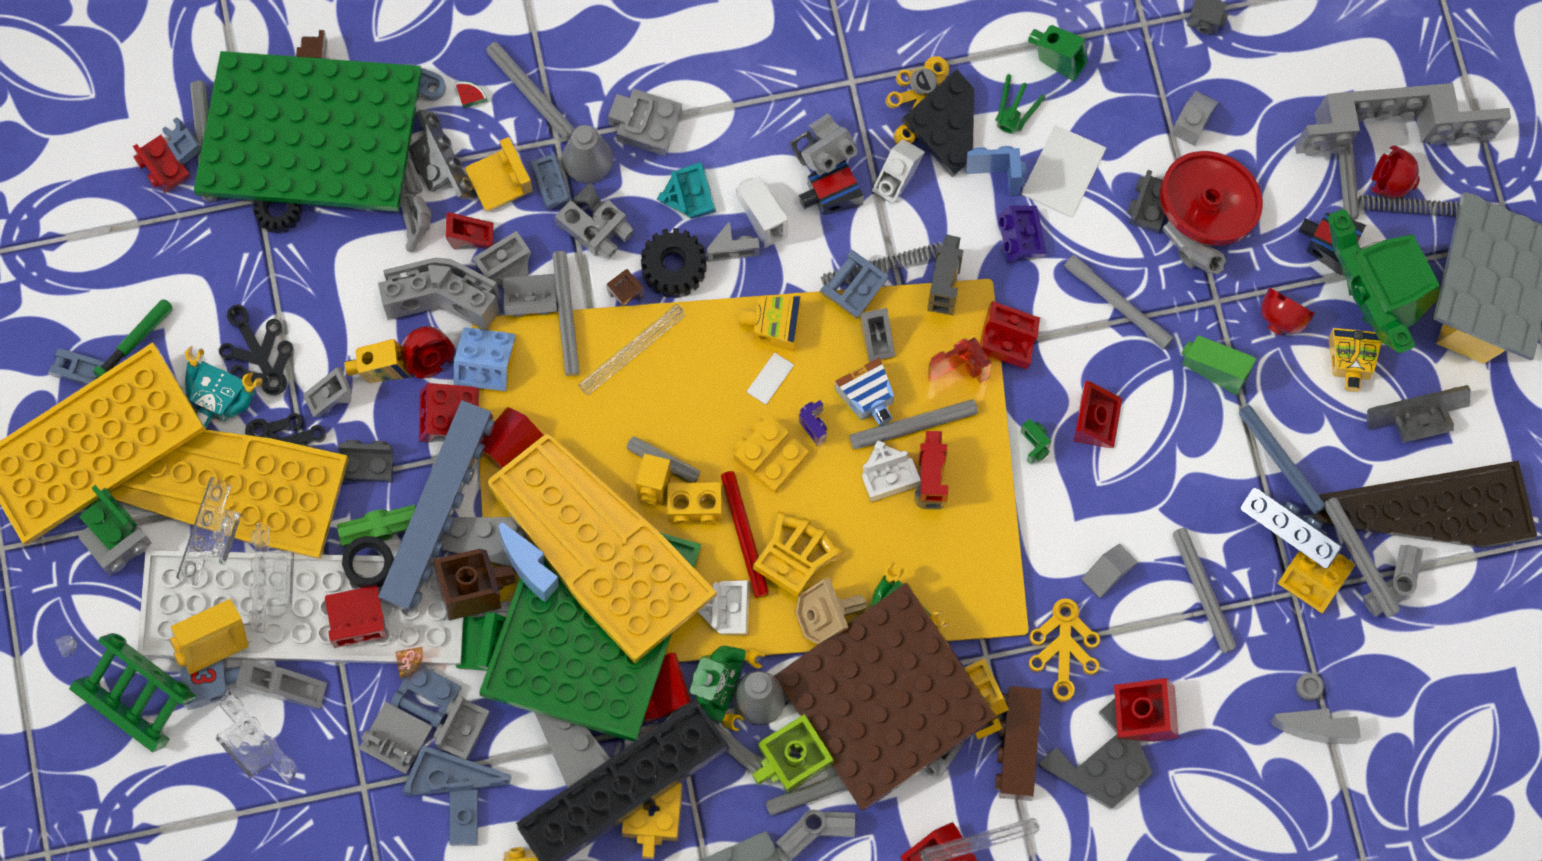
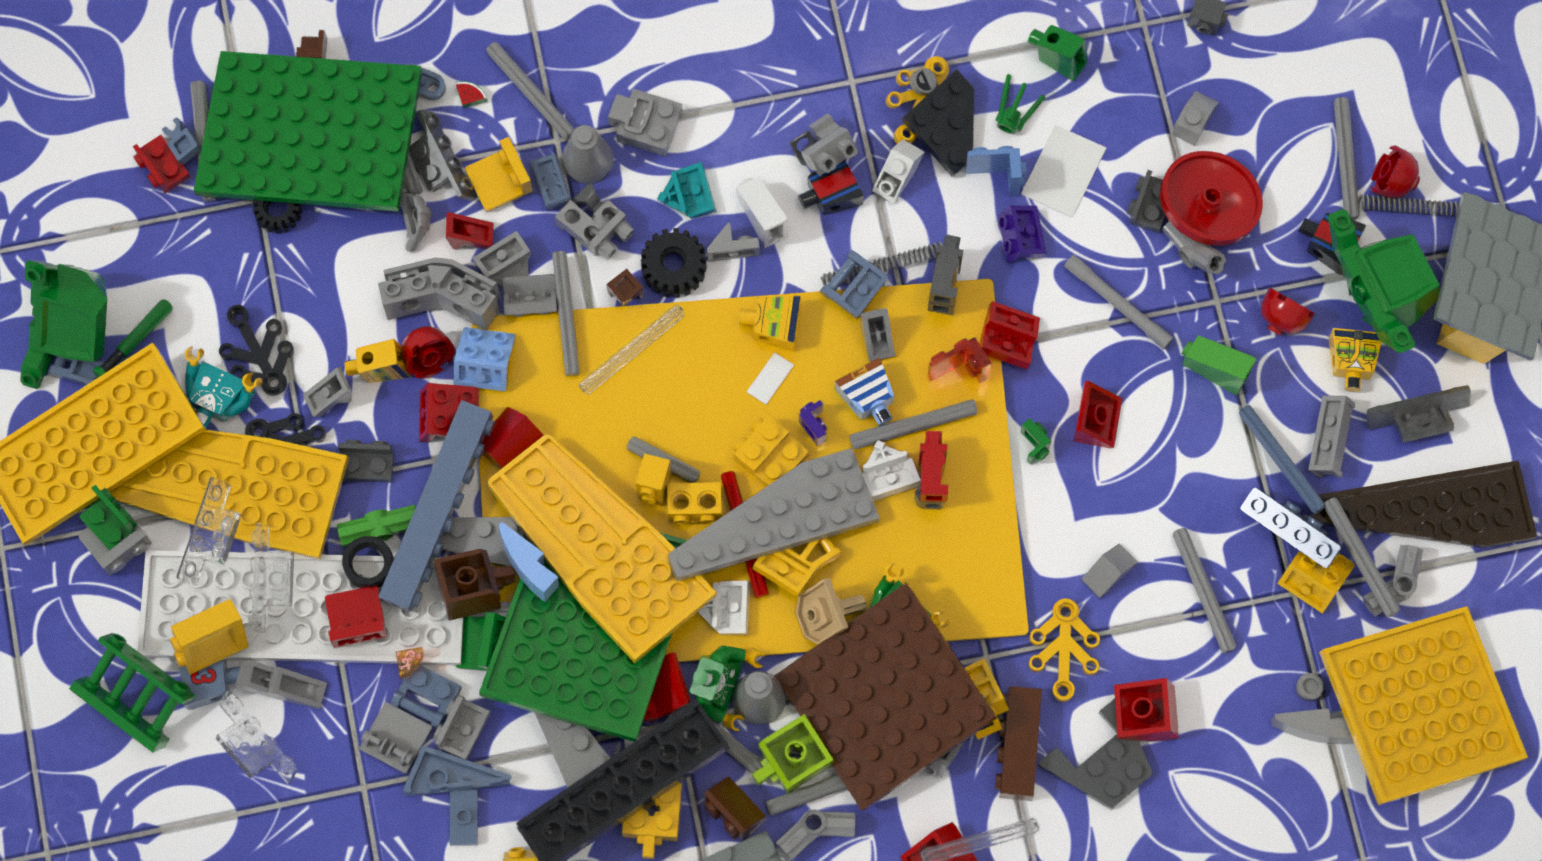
(66, 645): clear hinge -> none
(68, 317): none -> green helmet
(734, 808): none -> reddish brown slope
(798, 508): none -> light grey wing
(1331, 436): none -> light grey container
(1423, 705): none -> yellow plate
(1434, 109): light grey bracket -> none

